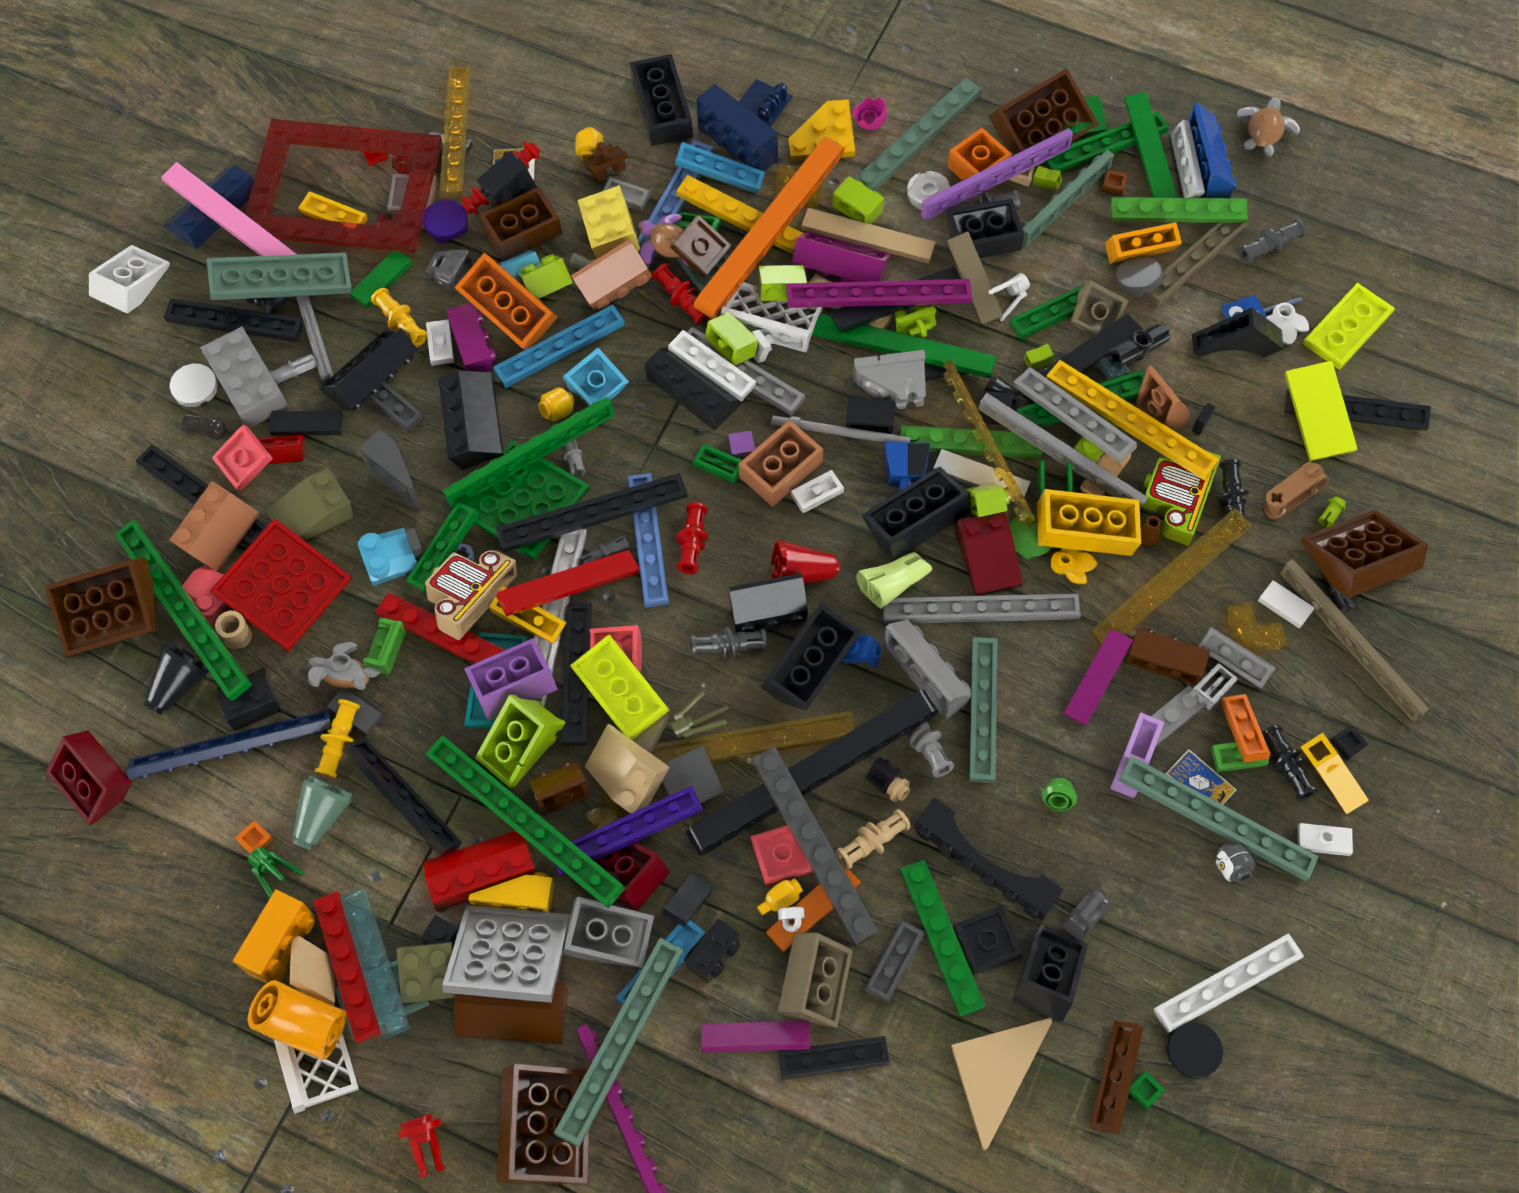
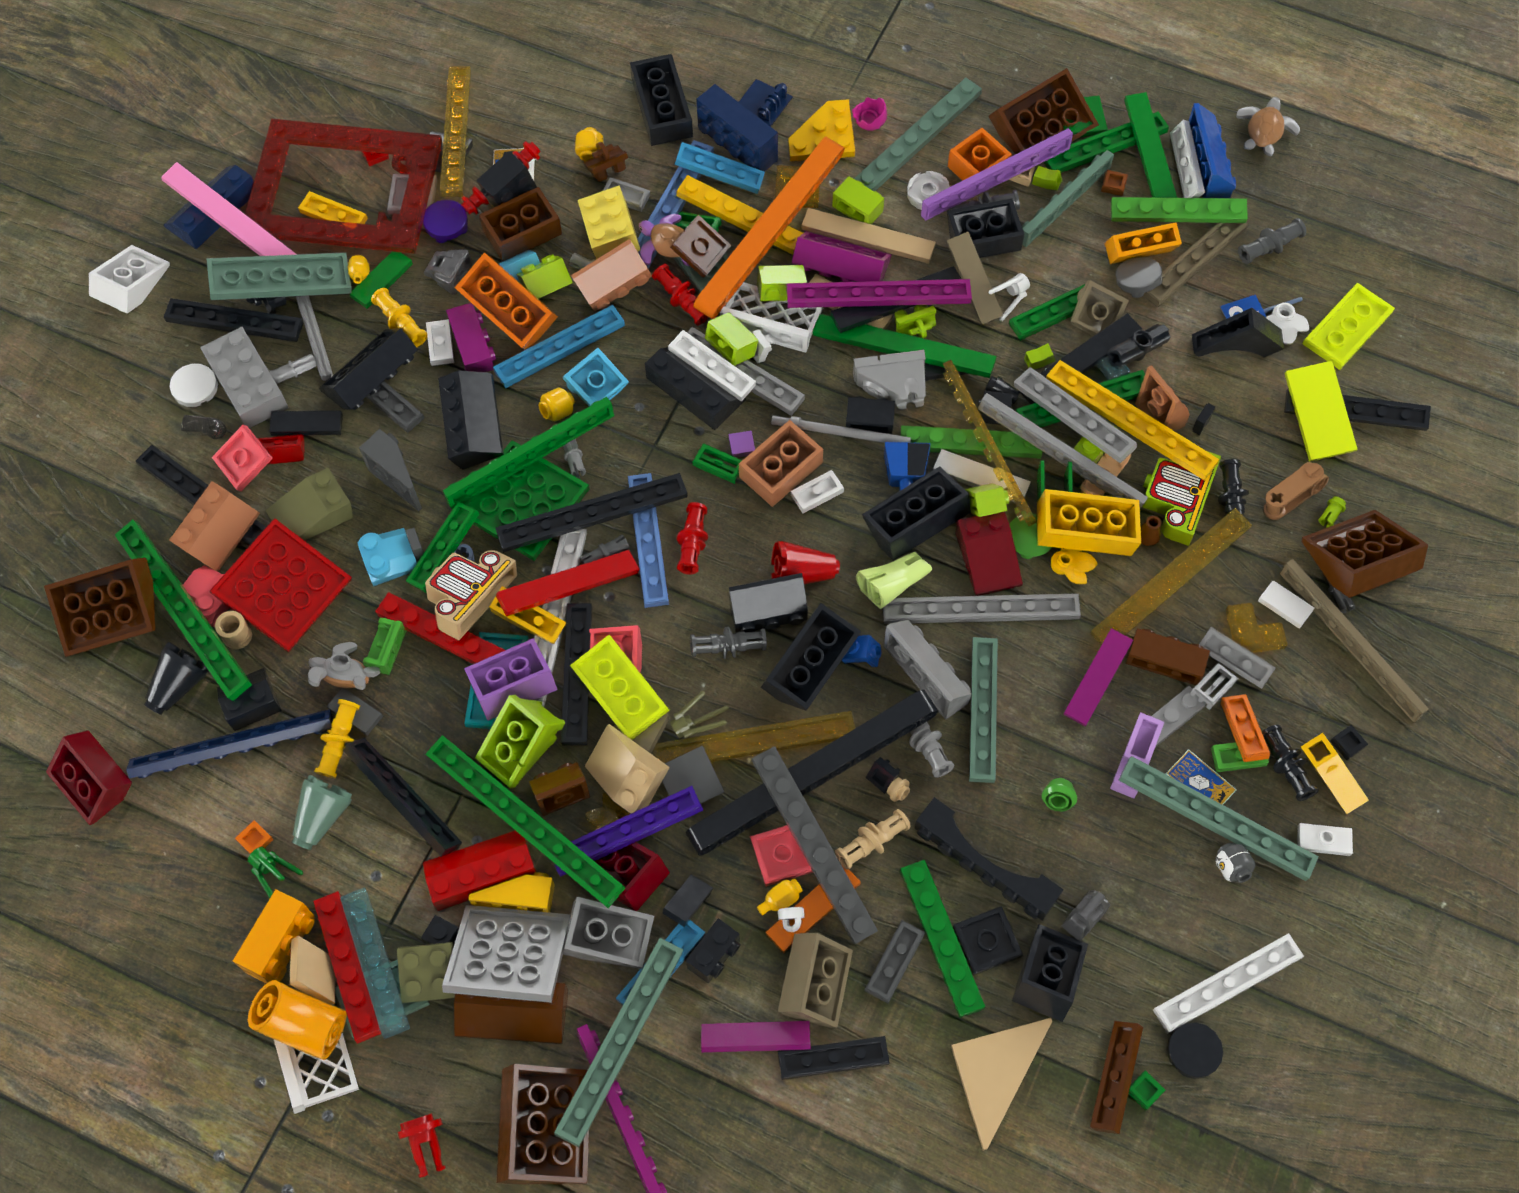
(358, 268): none -> yellow plant

